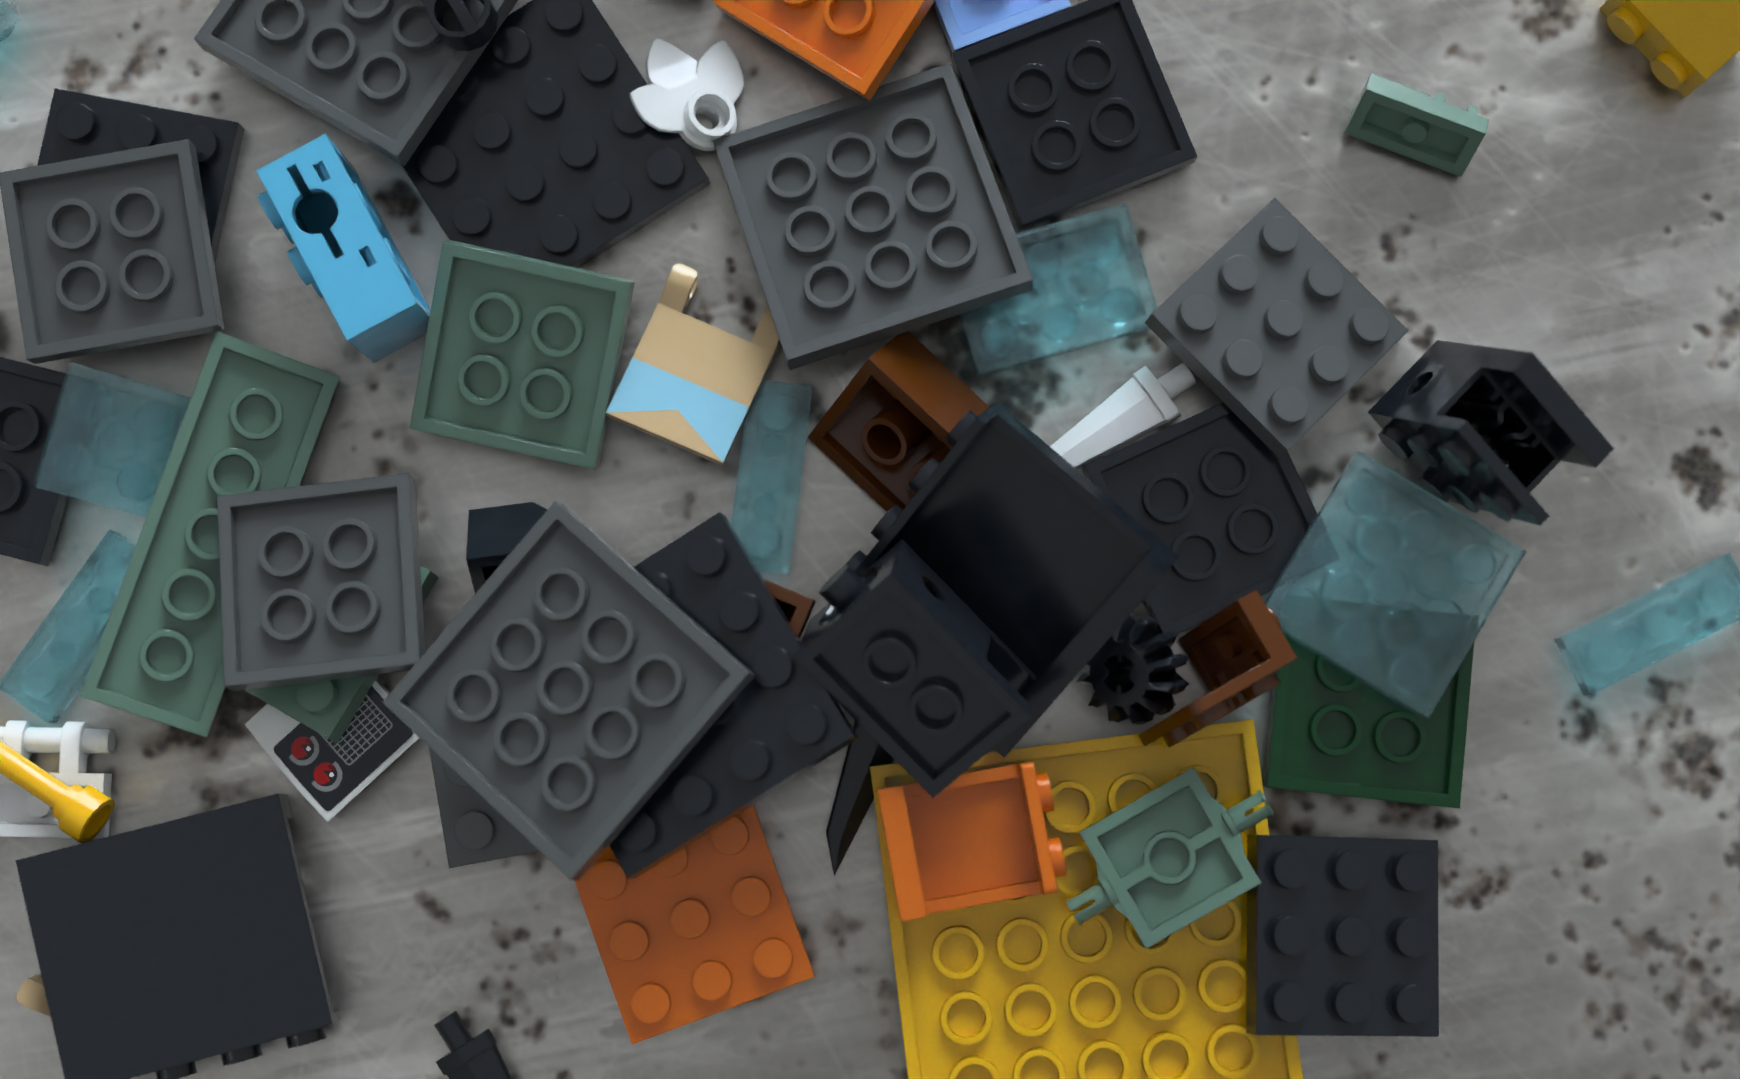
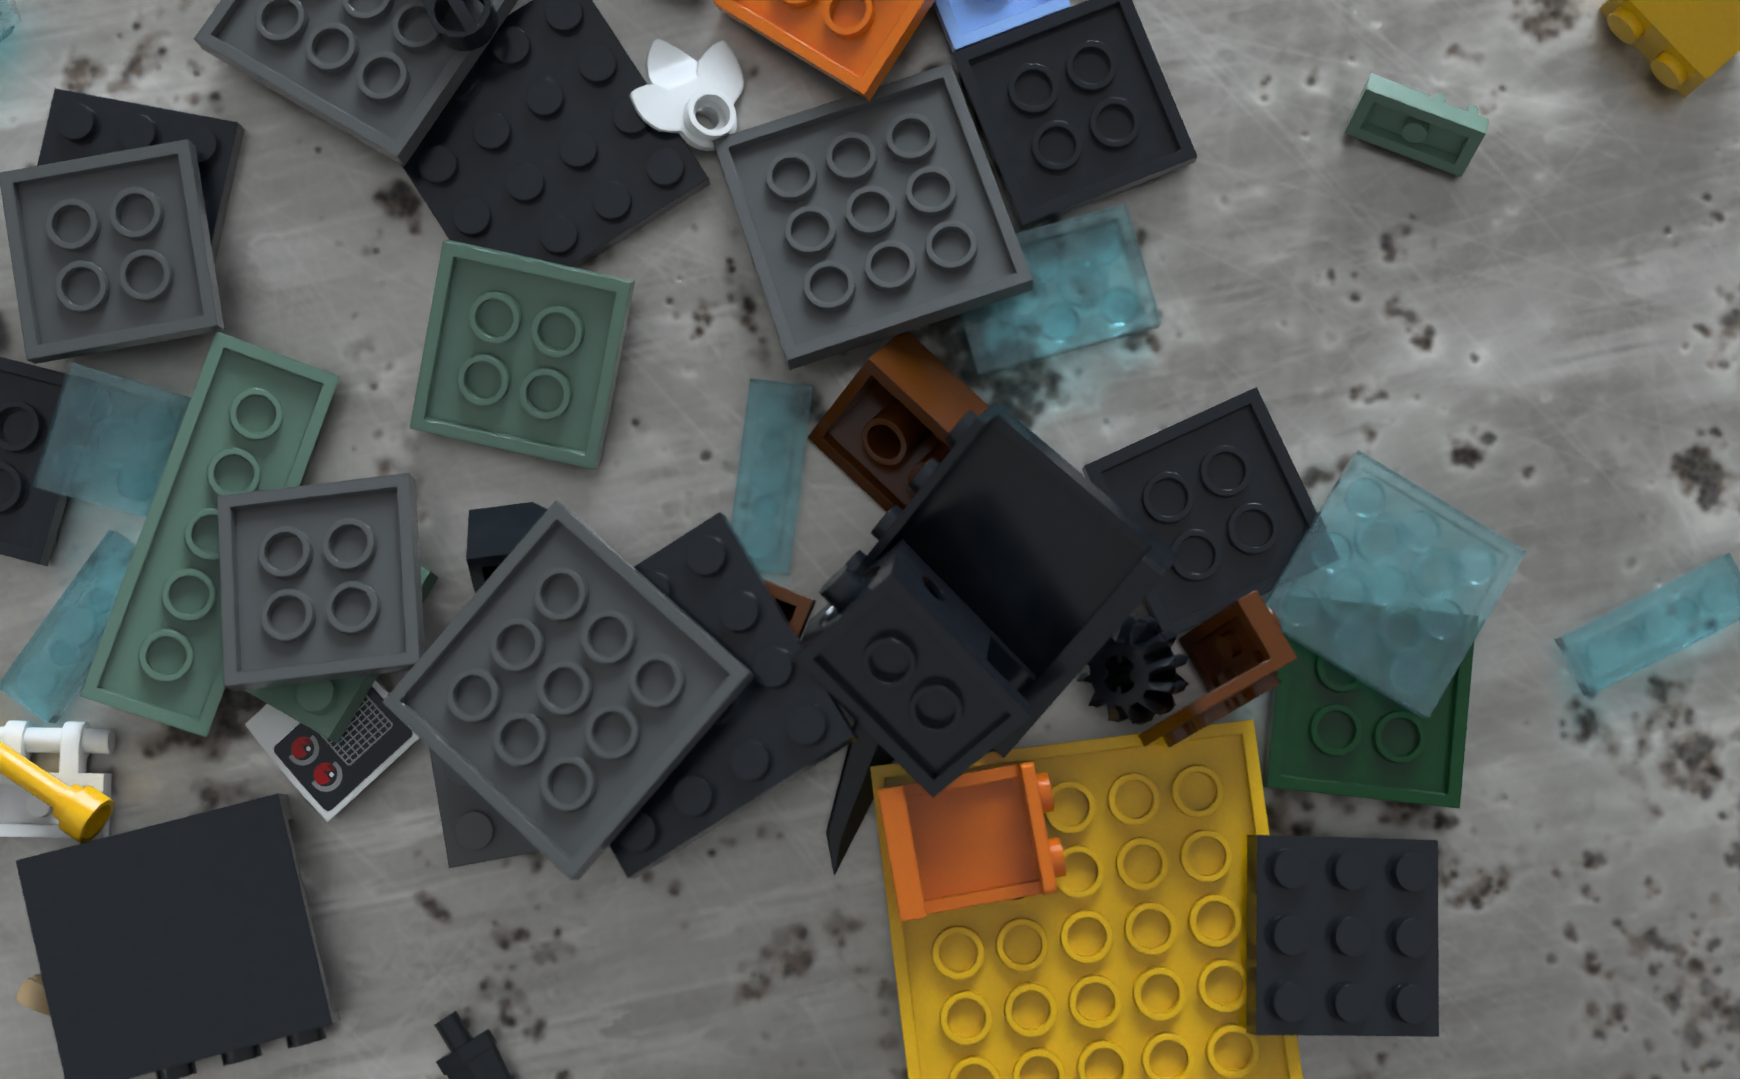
(344, 248): medium azure piece -> none
(692, 378): tan flag -> none
(695, 929): orange plate -> none
(1125, 415): white bar -> none
(1170, 857): sand green plate -> none
(1276, 327): dark grey plate -> none
(1474, 412): black torso -> none

